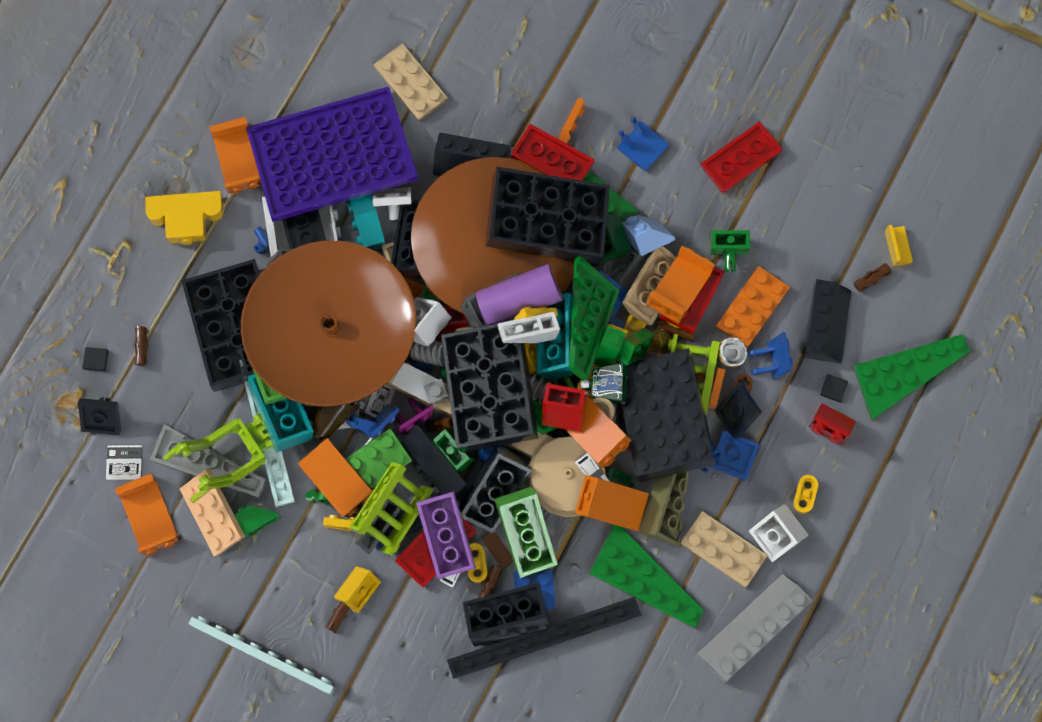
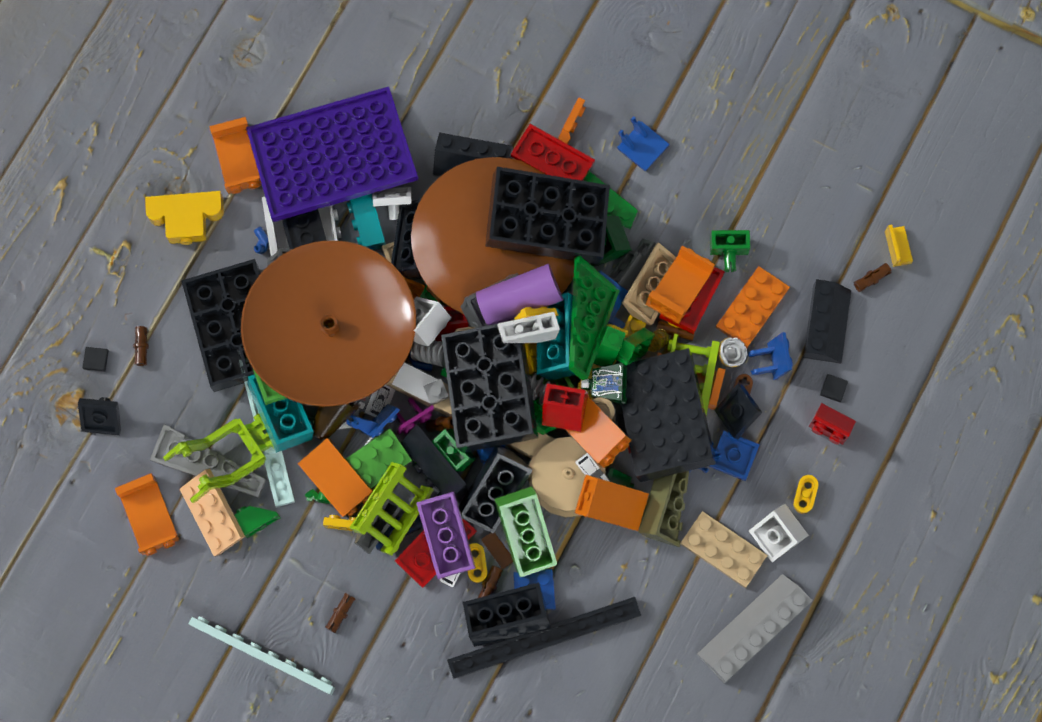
(123, 462): sticker -> none
(357, 588): yellow panel -> none
(410, 82): tan plate -> none
(634, 572): green wing -> none
(646, 234): light blue slope -> none
(741, 157): red plate -> none
(899, 374): green wing -> none

